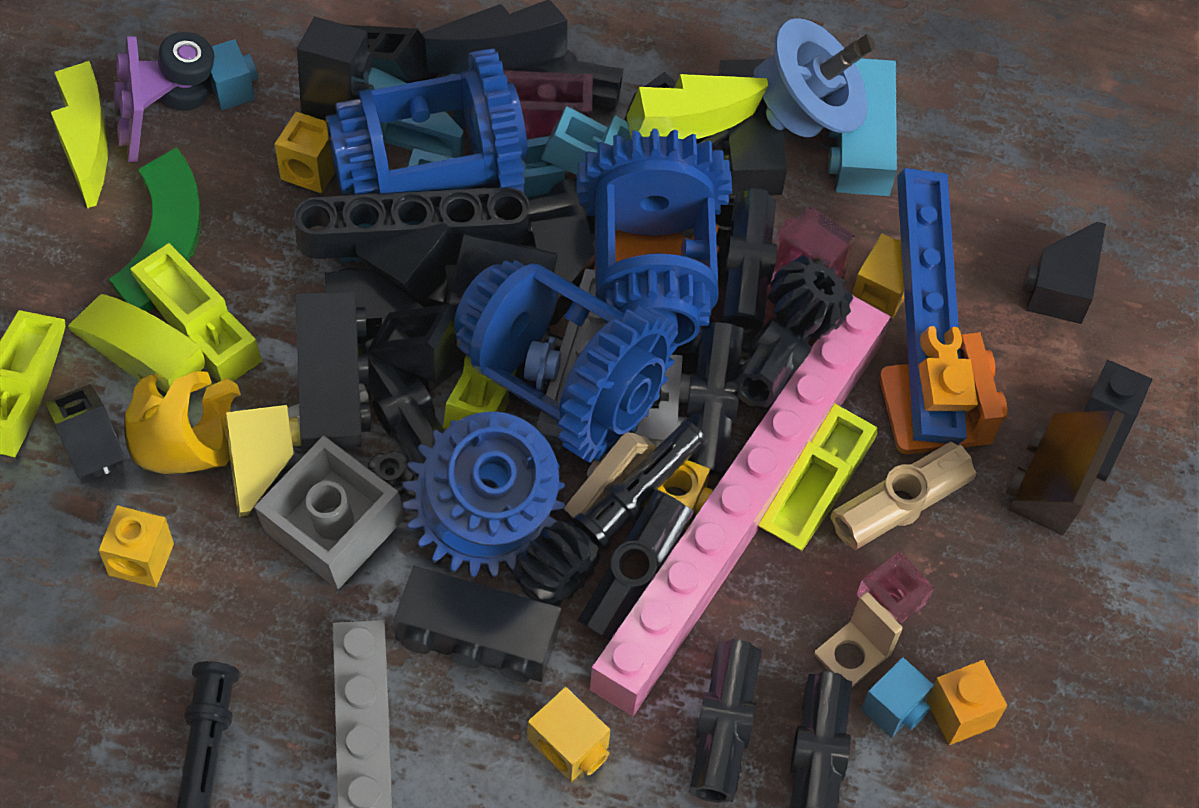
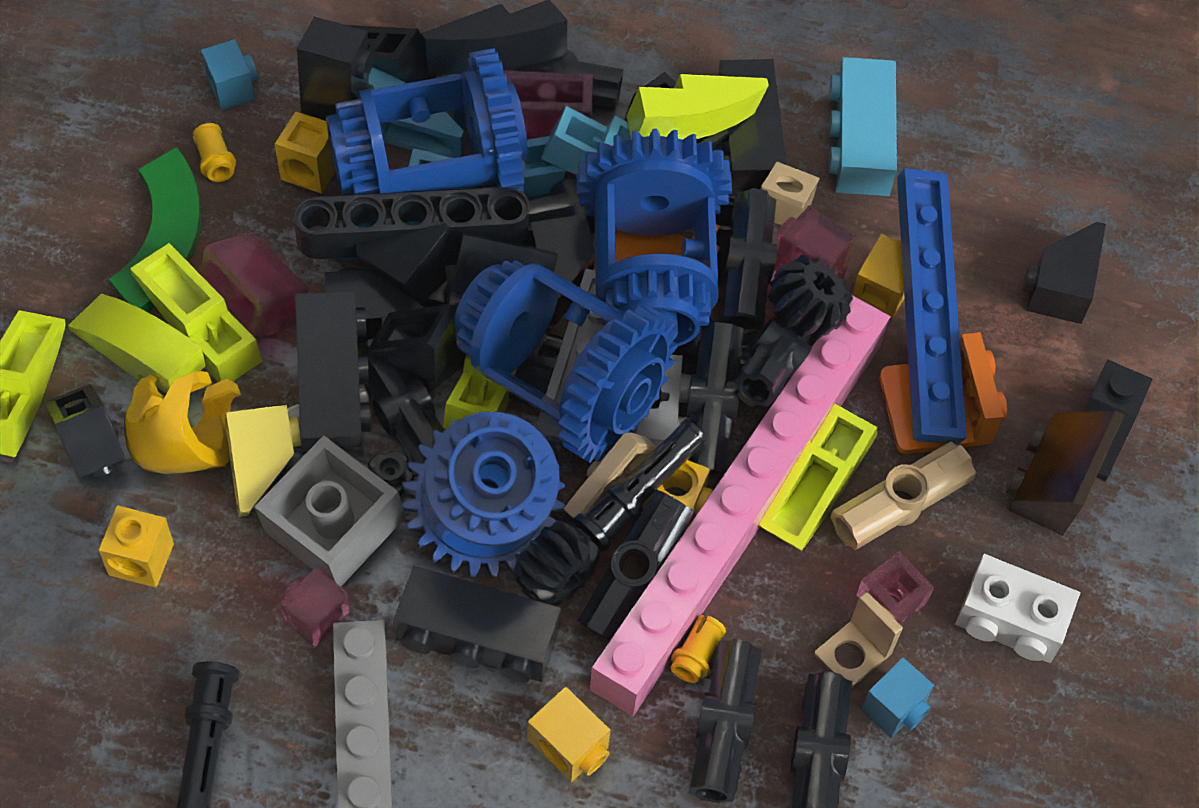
(83, 129): neon yellow slope -> none
(177, 79): plate -> none
(216, 161): none -> yellow pin
(253, 283): none -> clear pink brick
(313, 605): none -> clear pink plate
(542, 362): medium blue plate -> none
(692, 659): none -> yellow pin
(791, 189): none -> tan bracket
(814, 80): medium blue piece -> none
(944, 378): light orange plate -> none
(966, 702): light orange brick -> none
(1017, 609): none -> white brick

